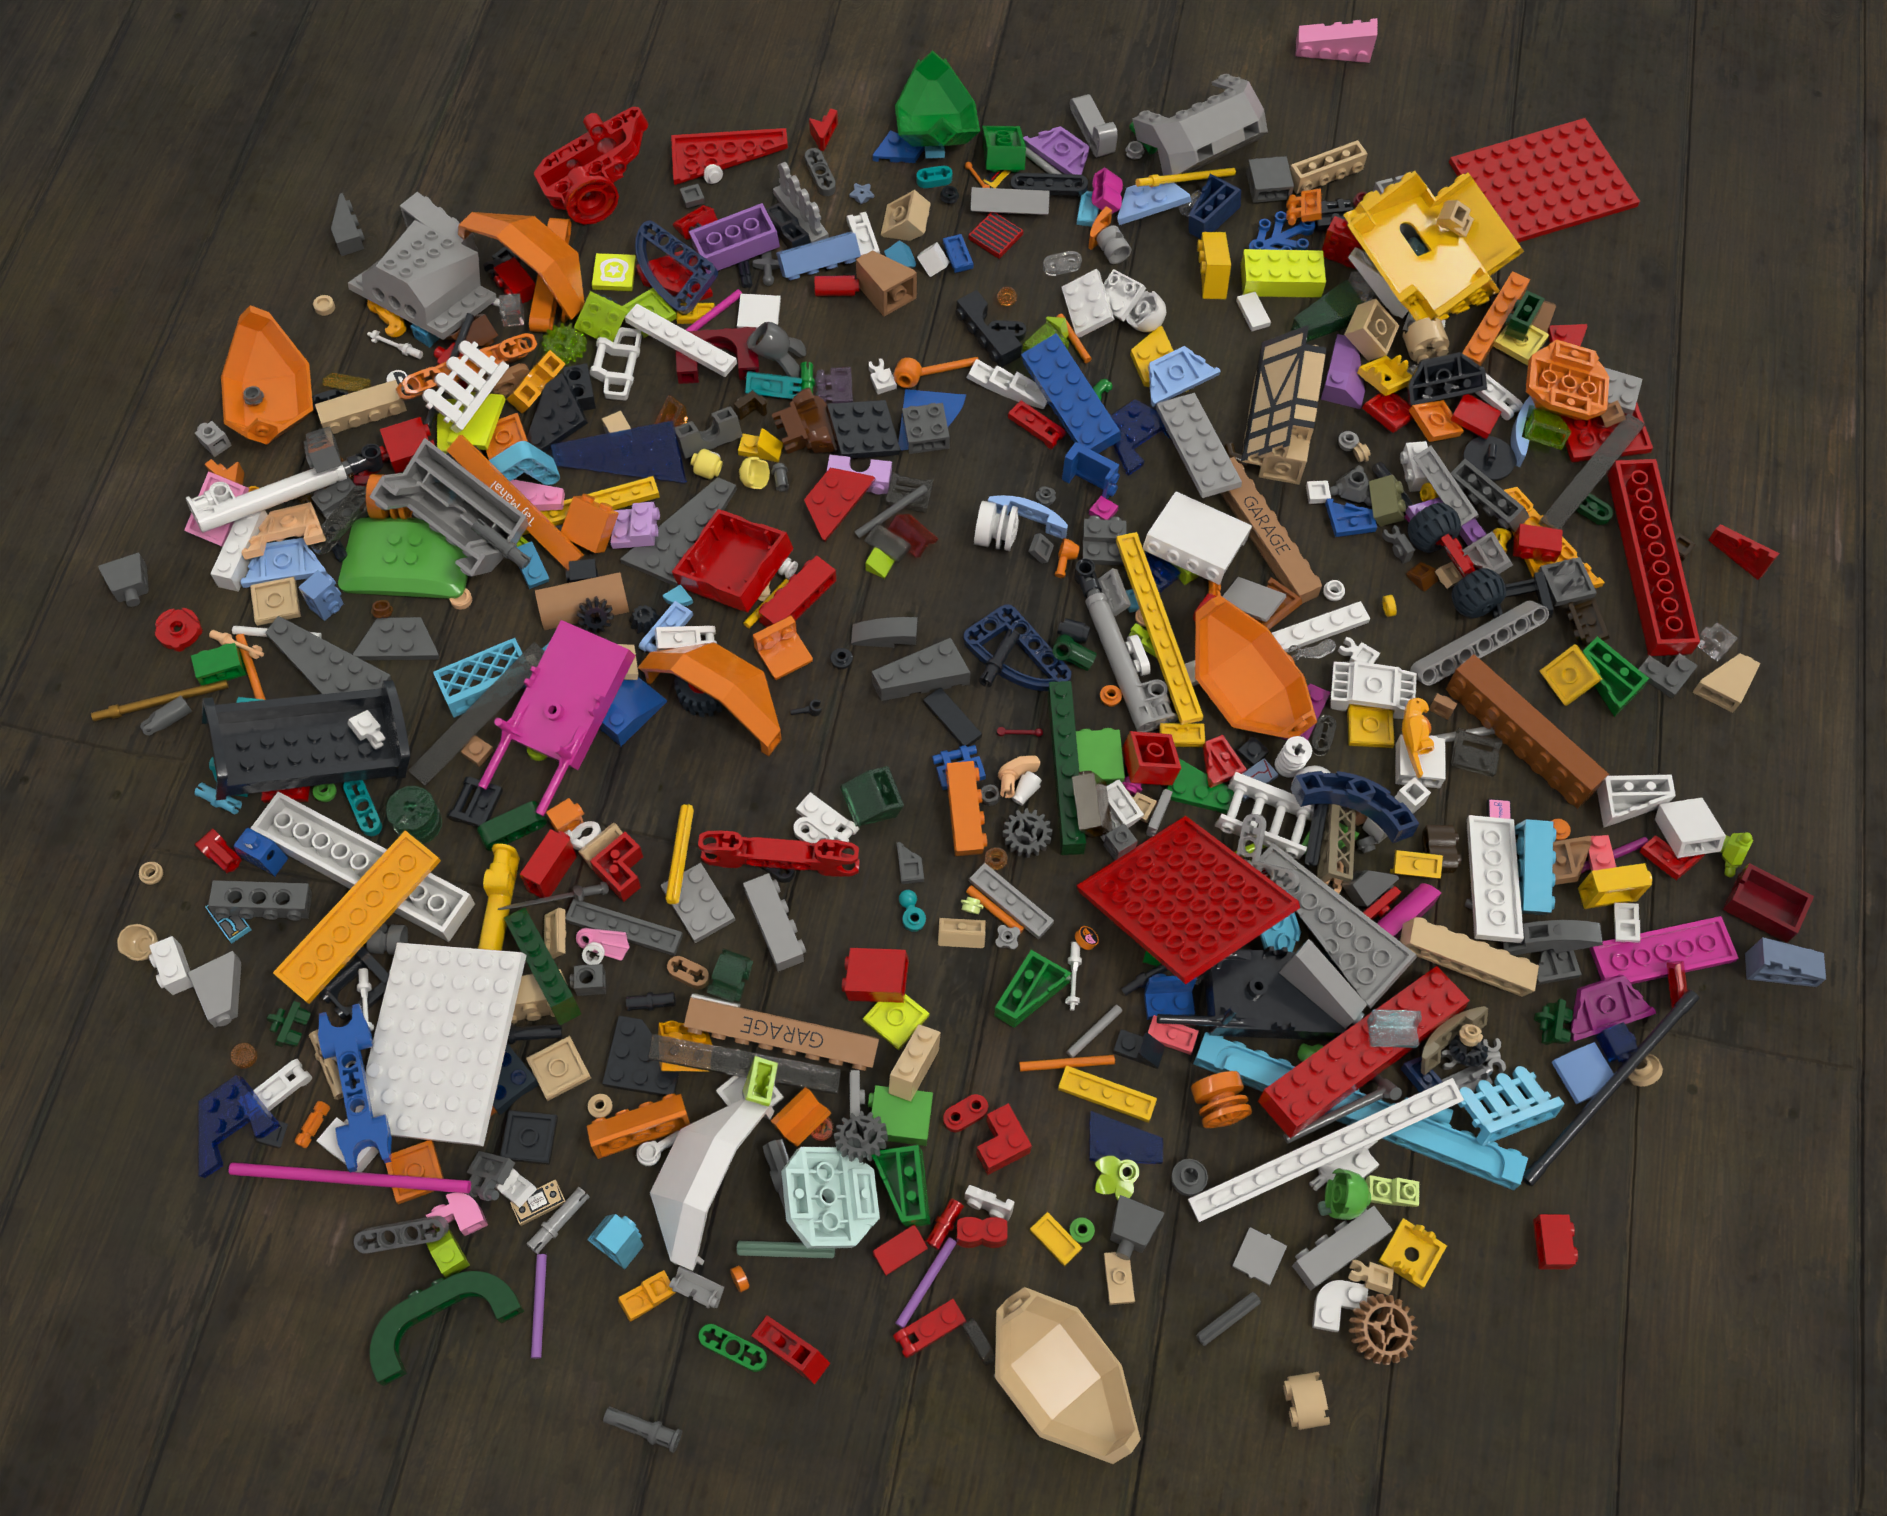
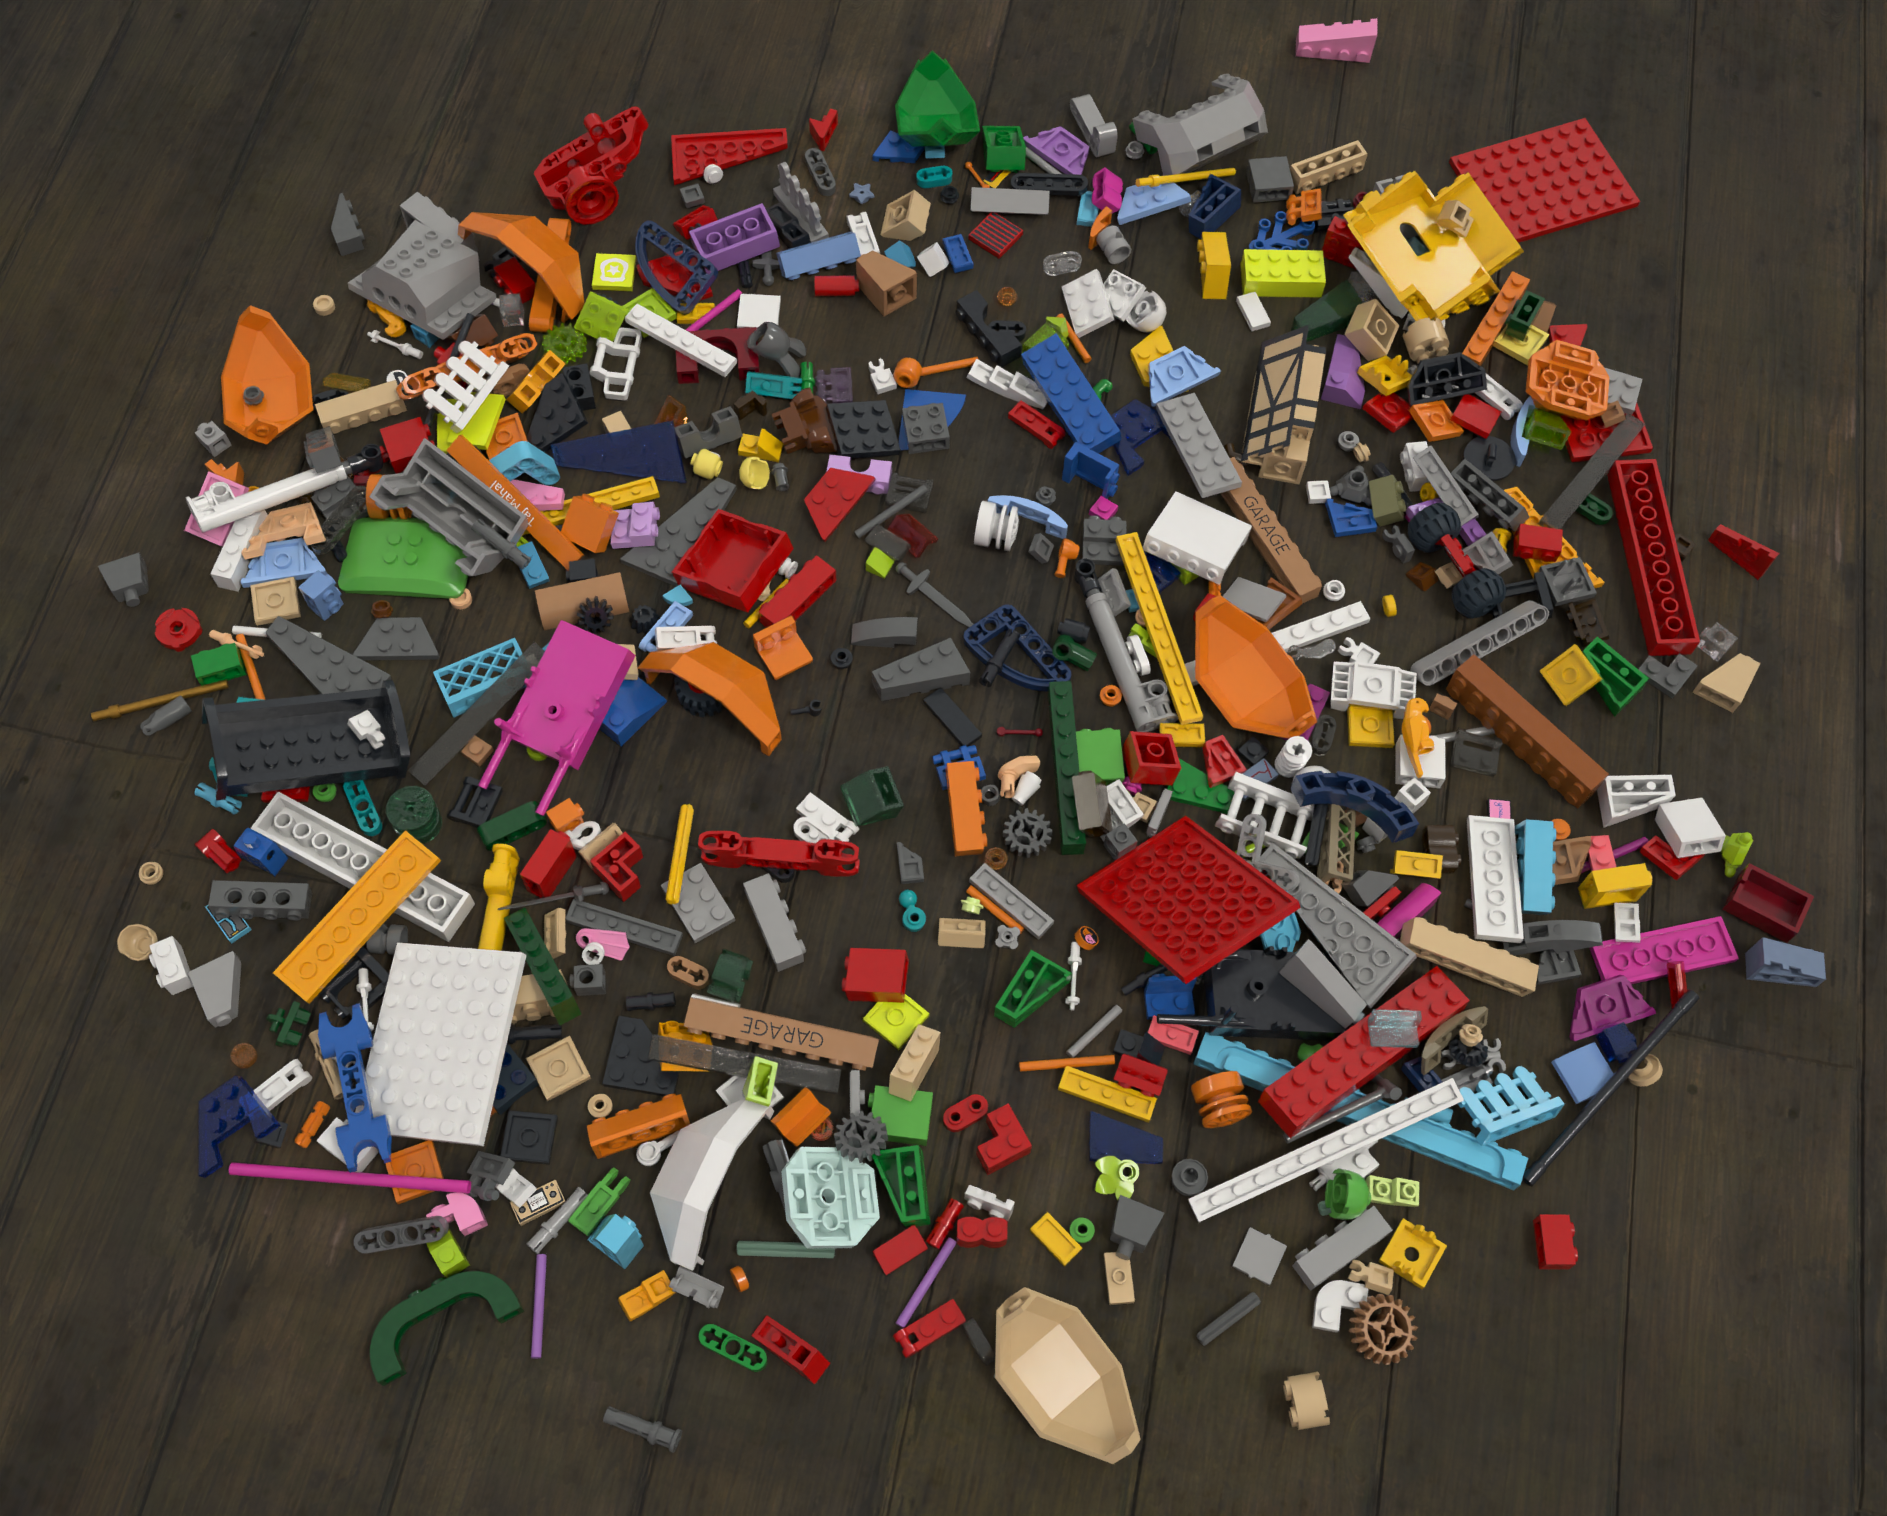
(598, 1203): none -> bright green hinge
(919, 583): none -> dark grey sword
(1141, 1075): none -> red bracket
(1552, 1020): dark green hips -> none

